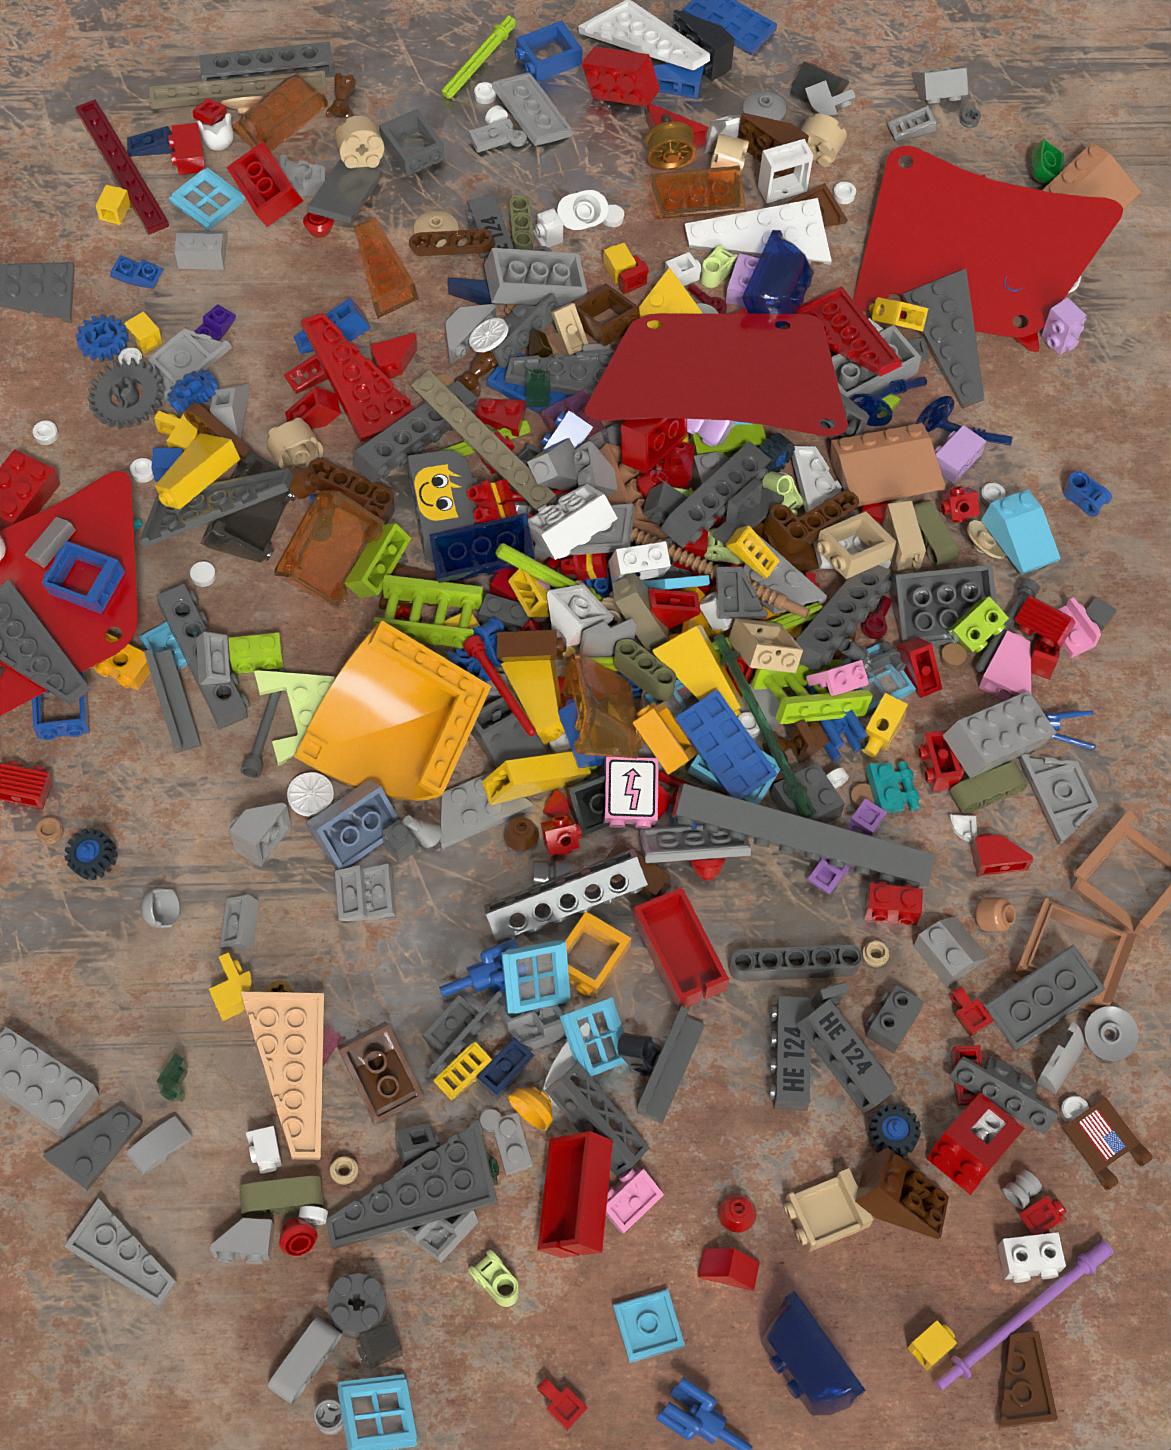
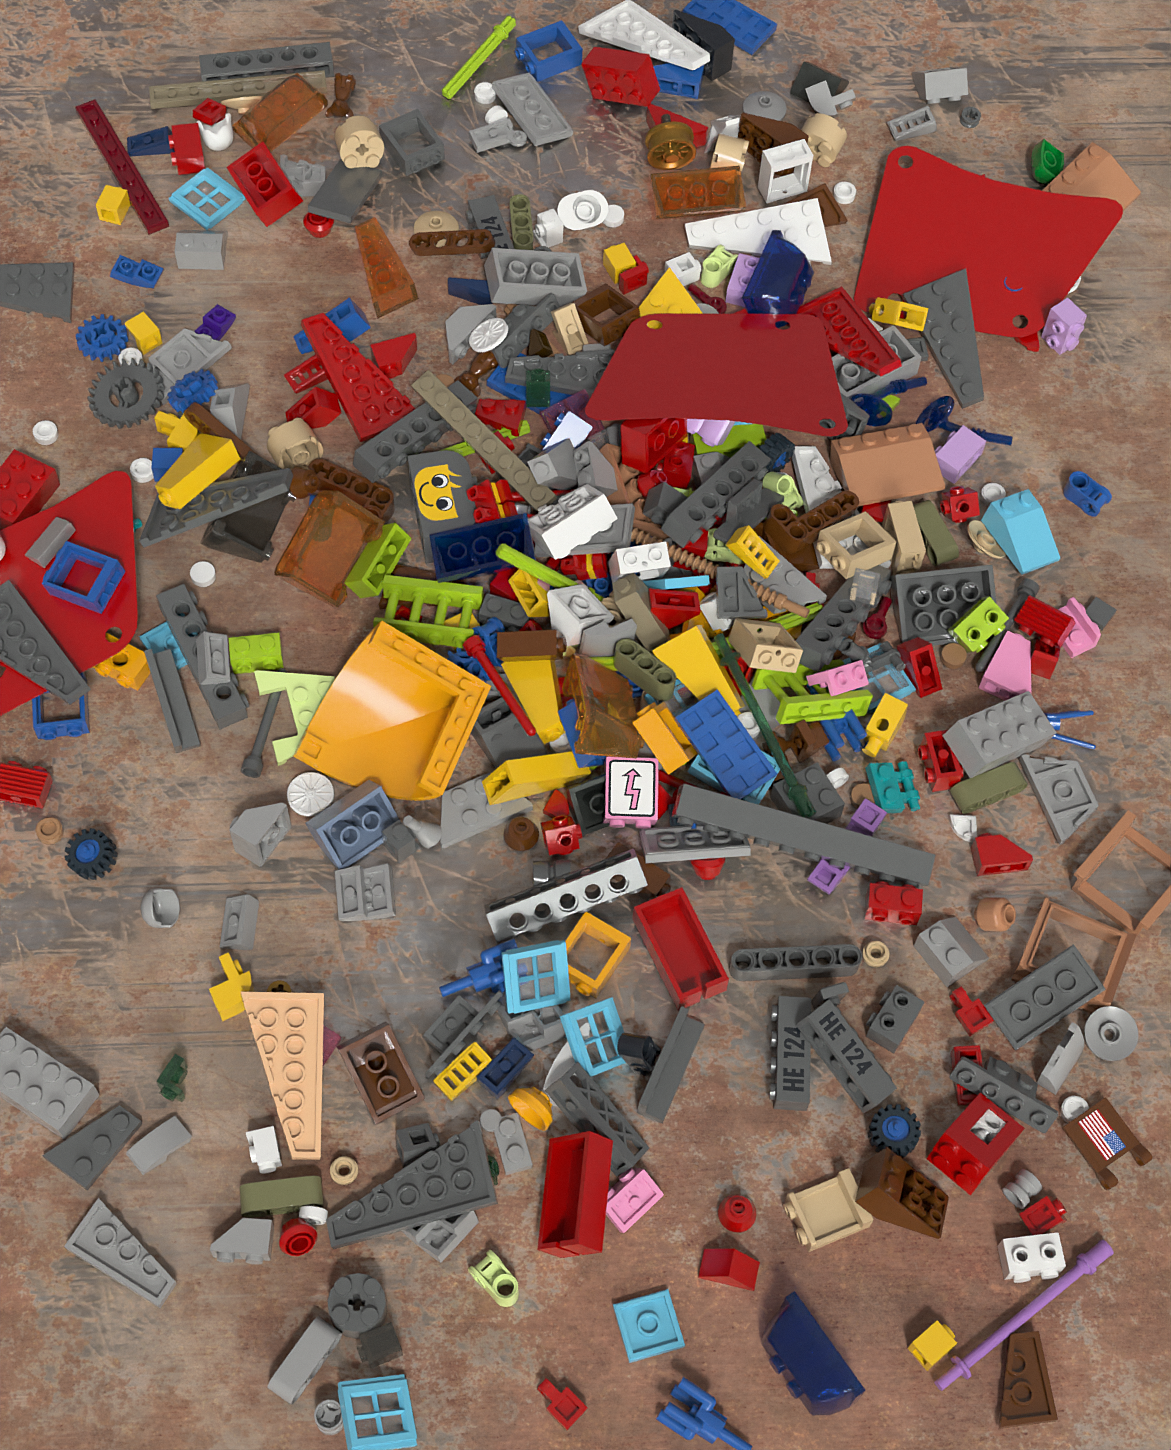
(865, 586): none -> clear slope

